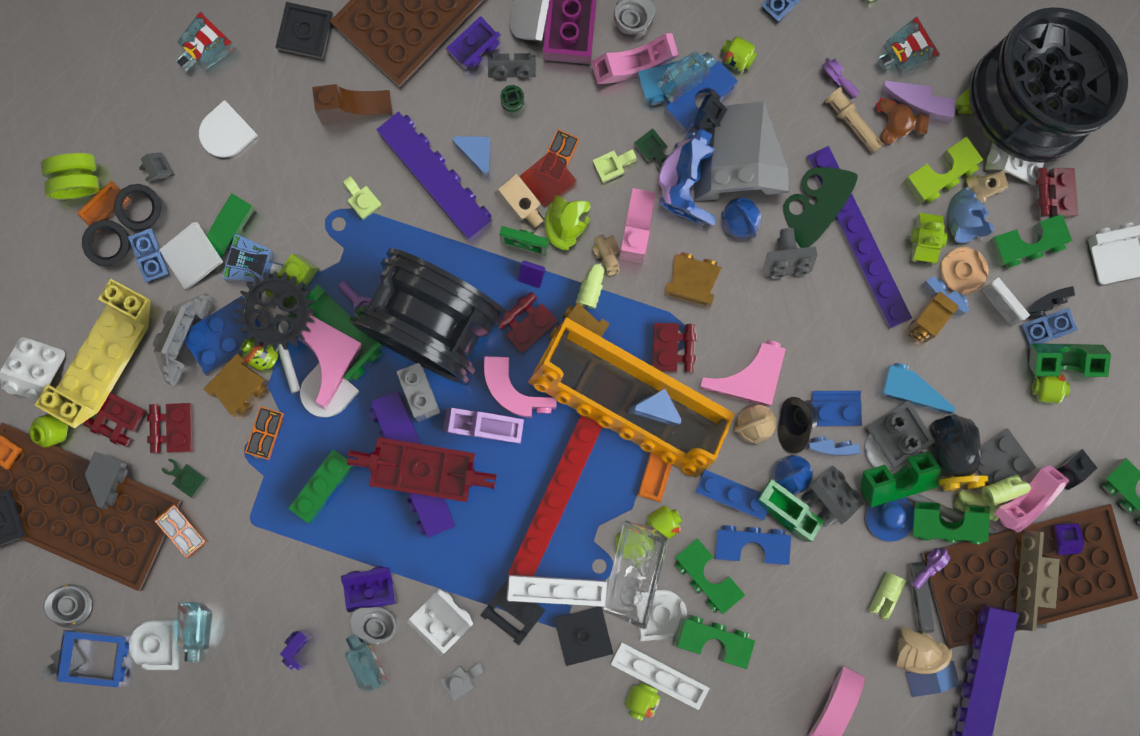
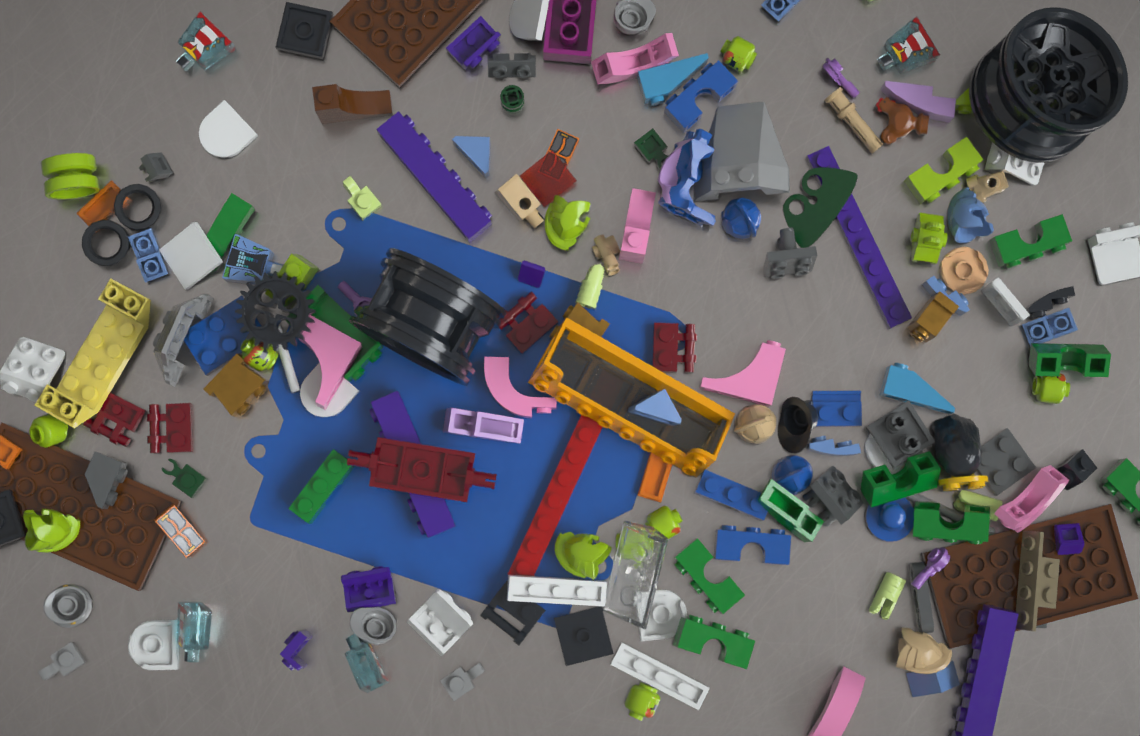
(49, 531): none -> lime helmet
(66, 654): blue window -> none
(264, 433): tile -> none
(418, 392): light grey panel -> none
(524, 240): green plate -> none
(579, 555): none -> lime helmet
(610, 166): yellowish green plate -> none
(685, 75): clear light blue torso -> none
(692, 279): pearl gold hips -> none
(710, 113): black slope -> none
(1004, 491): yellowish green hinge -> none
(1062, 191): dark red plate -> none

